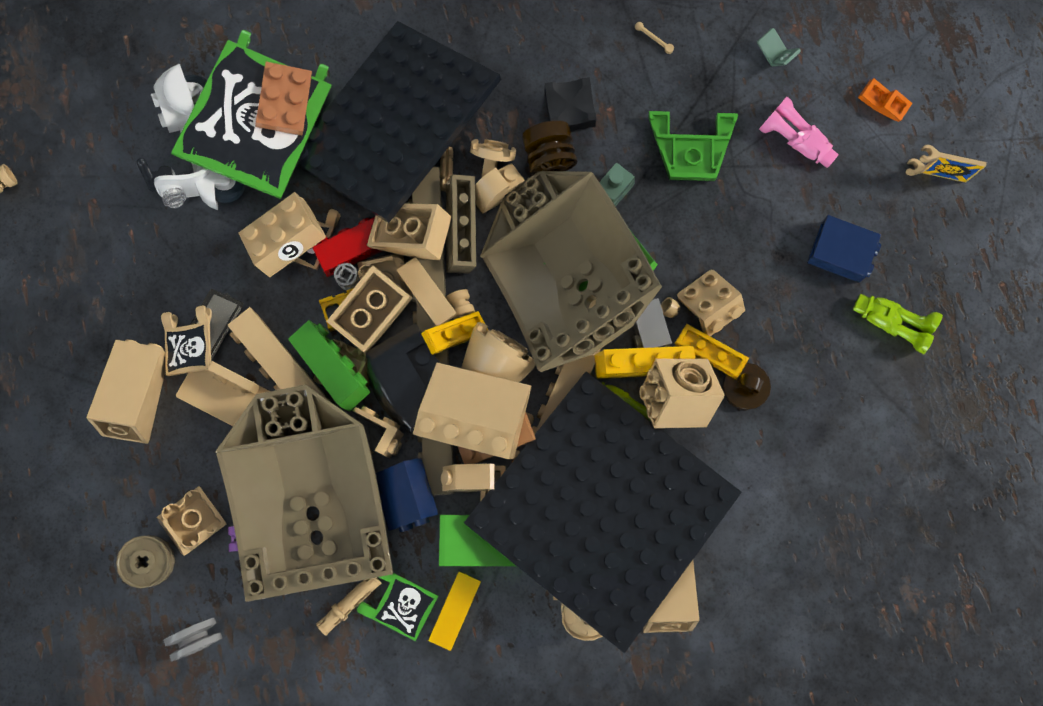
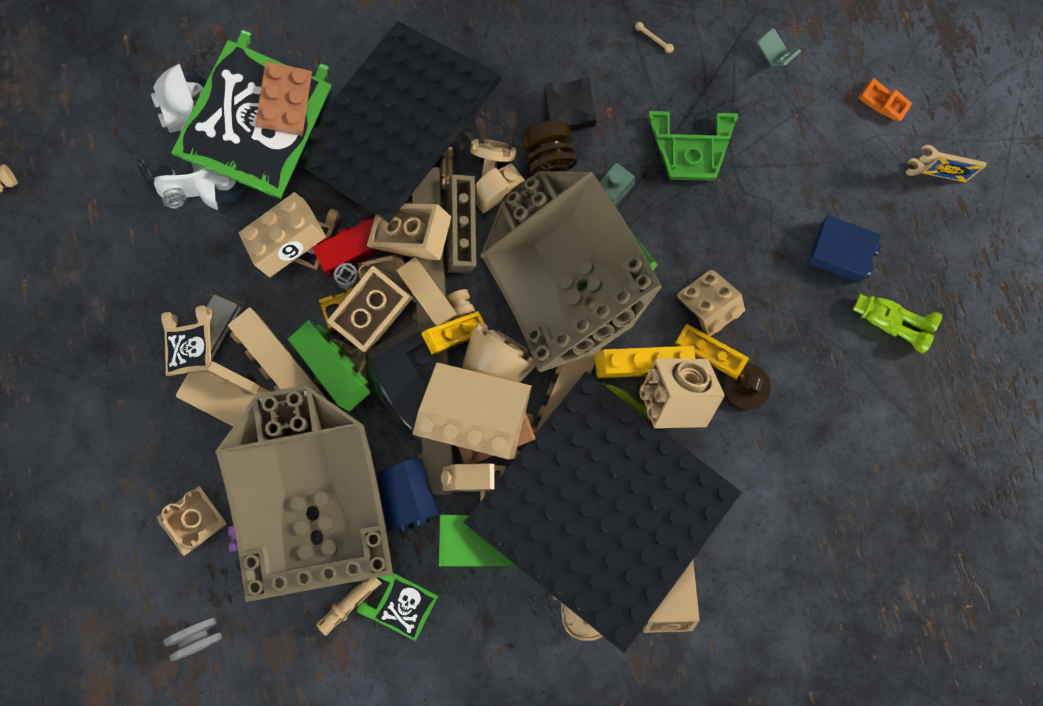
(129, 391): tan slope -> none
(131, 561): dark tan wheel -> none
(390, 441): tan bracket -> none
(454, 611): yellow tile -> none
(651, 328): light grey brick -> none
(670, 307): tan hinge -> none
(808, 141): bright pink piece -> none

